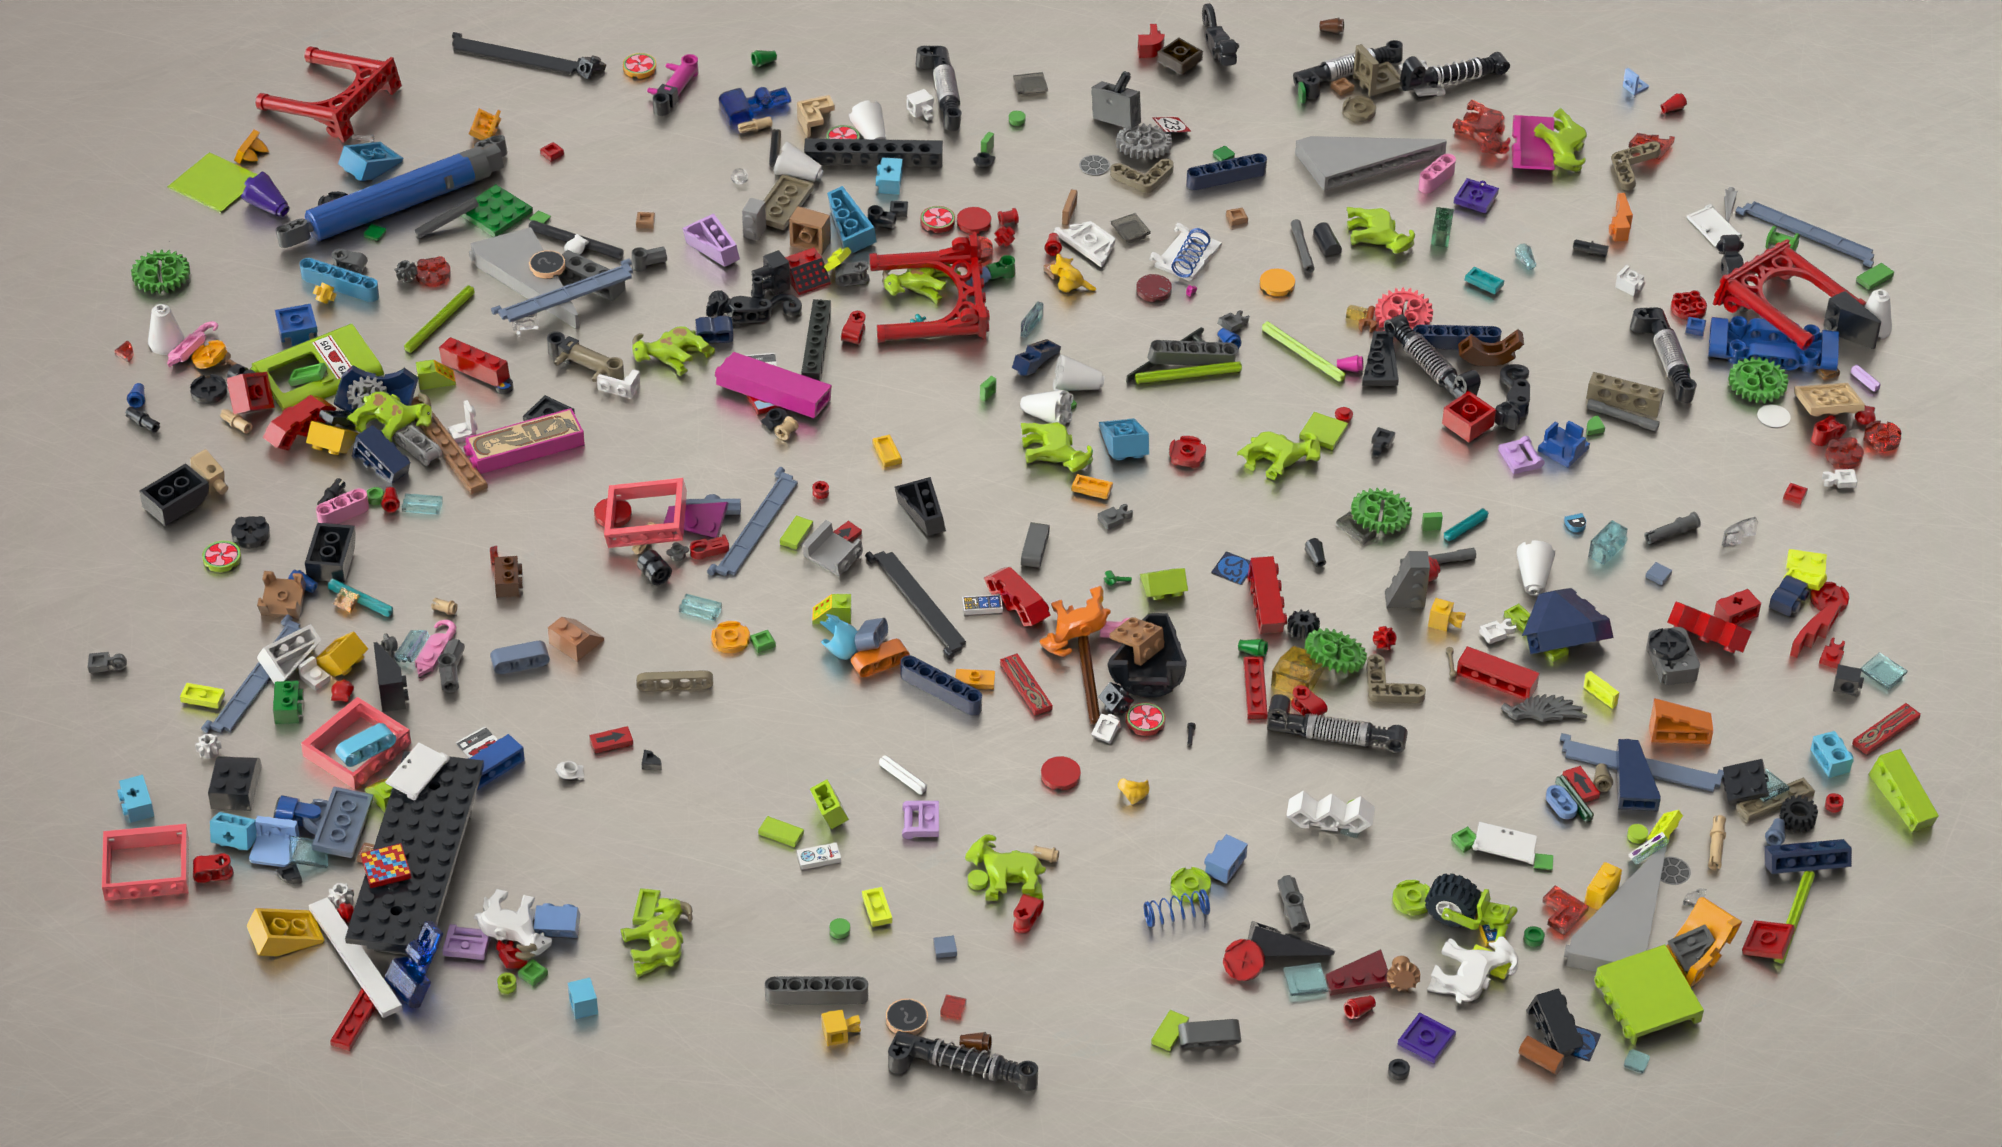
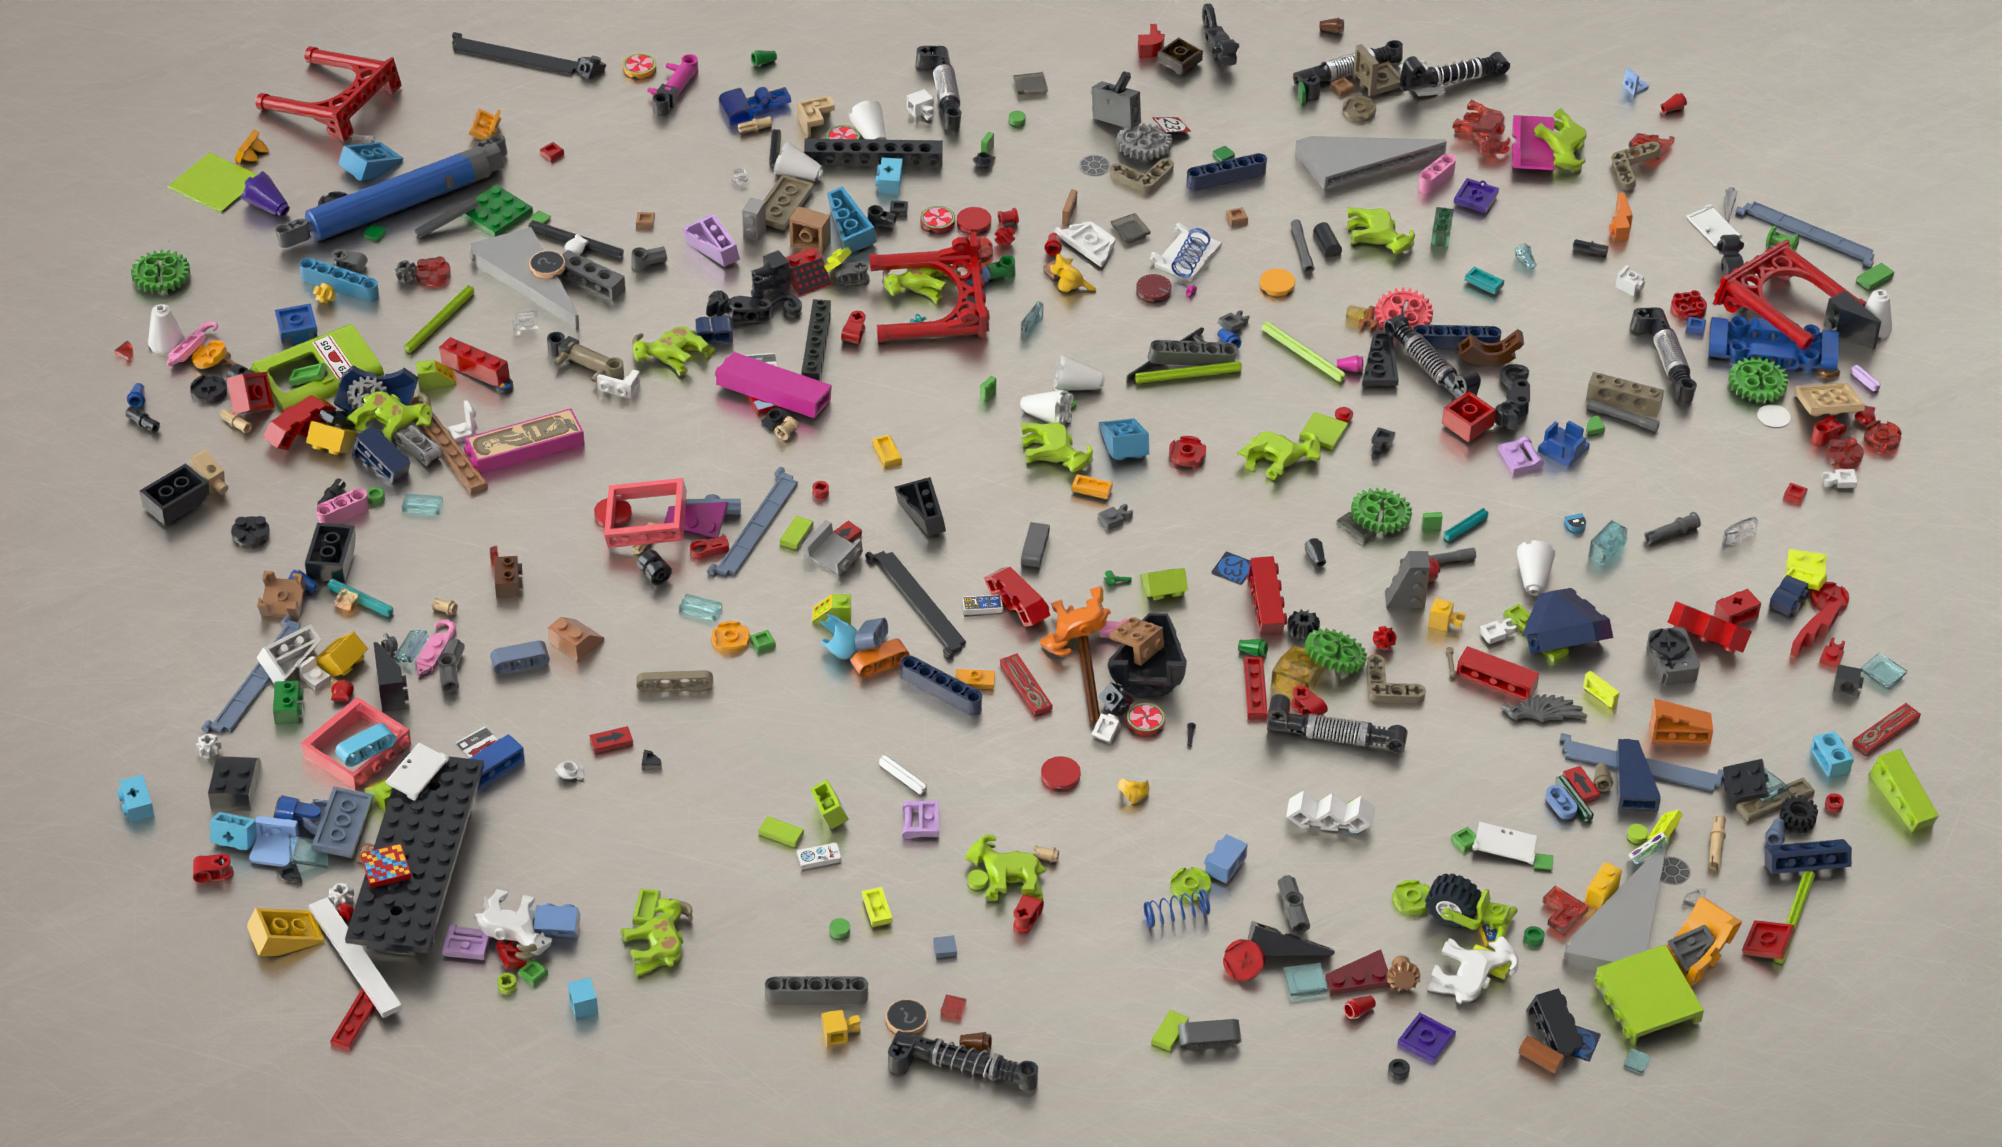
(101, 661): dark grey plate -> none
(145, 838): coral window -> none
(202, 695): neon yellow plate -> none
(221, 556): tile -> none
(390, 500): red cone -> none
(407, 974): clear blue plate -> none
(544, 407): black tile -> none
(566, 293): sand blue piece -> none
(677, 551): dark grey plate -> none
(1035, 355): dark blue slope -> none
(1658, 573): sand blue tile -> none

